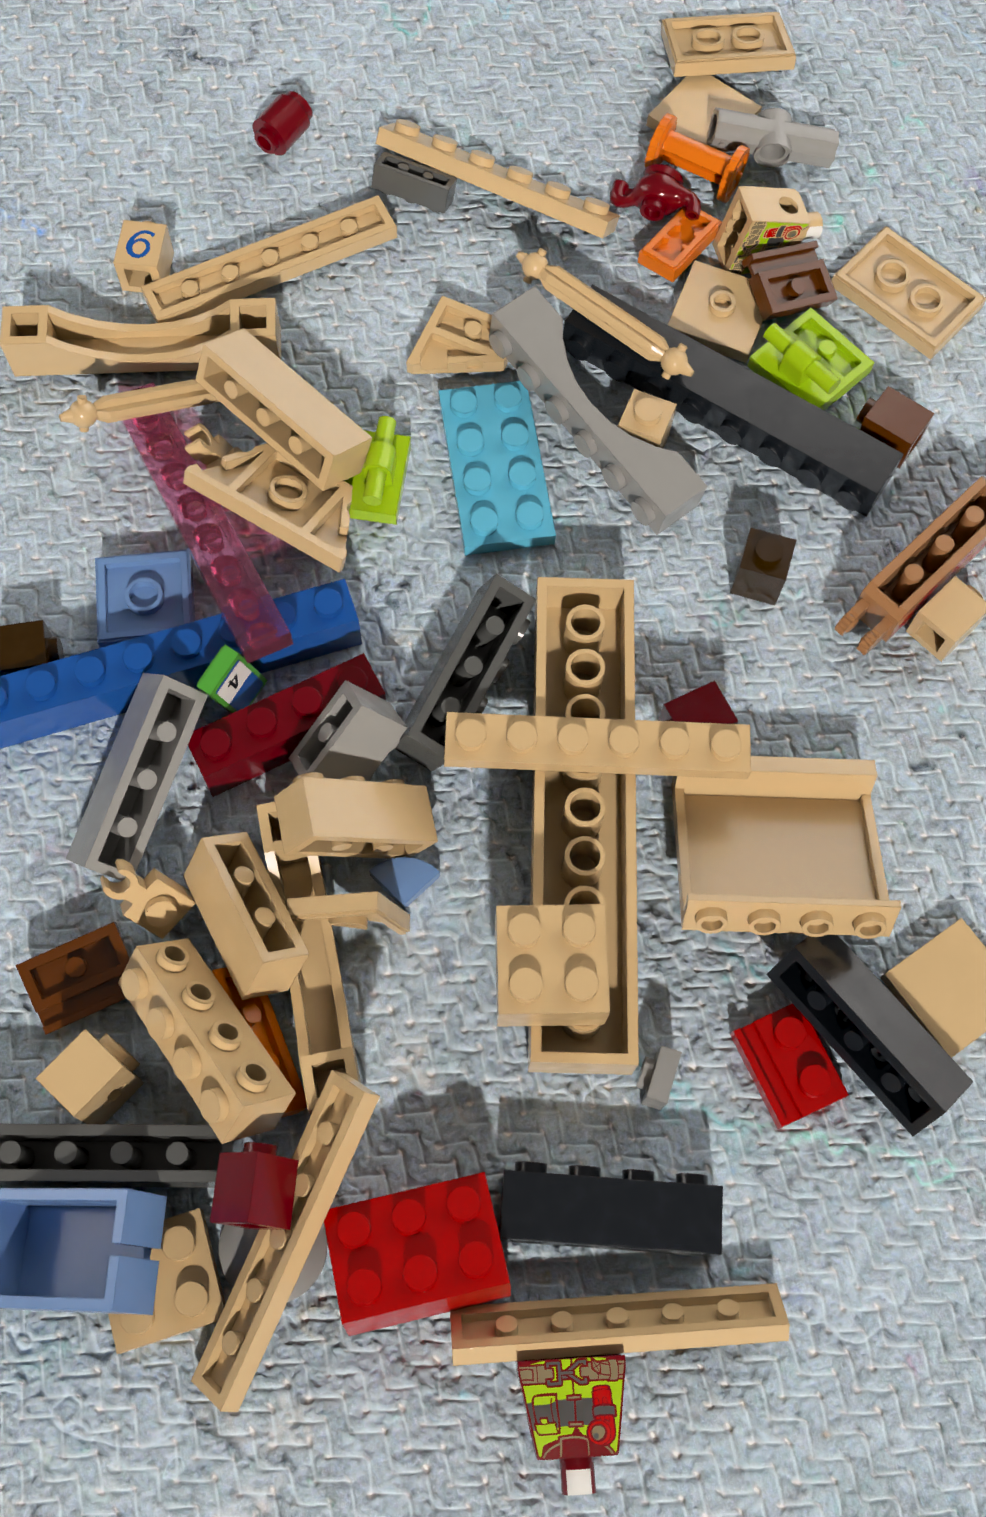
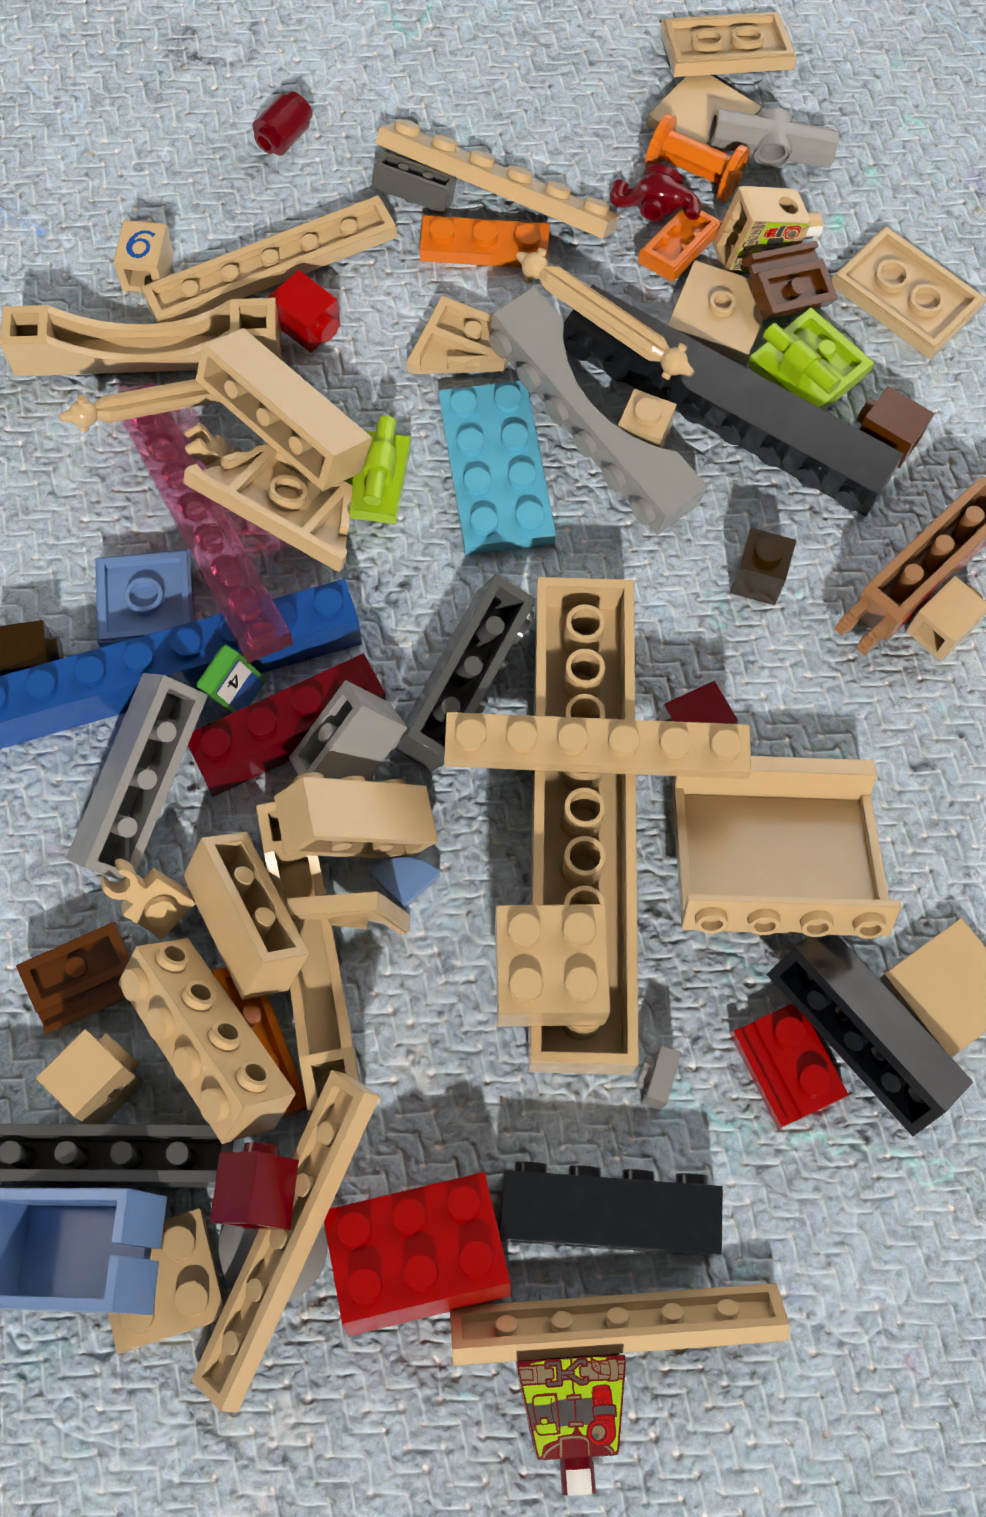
(306, 311): none -> red brick
(480, 240): none -> orange plate

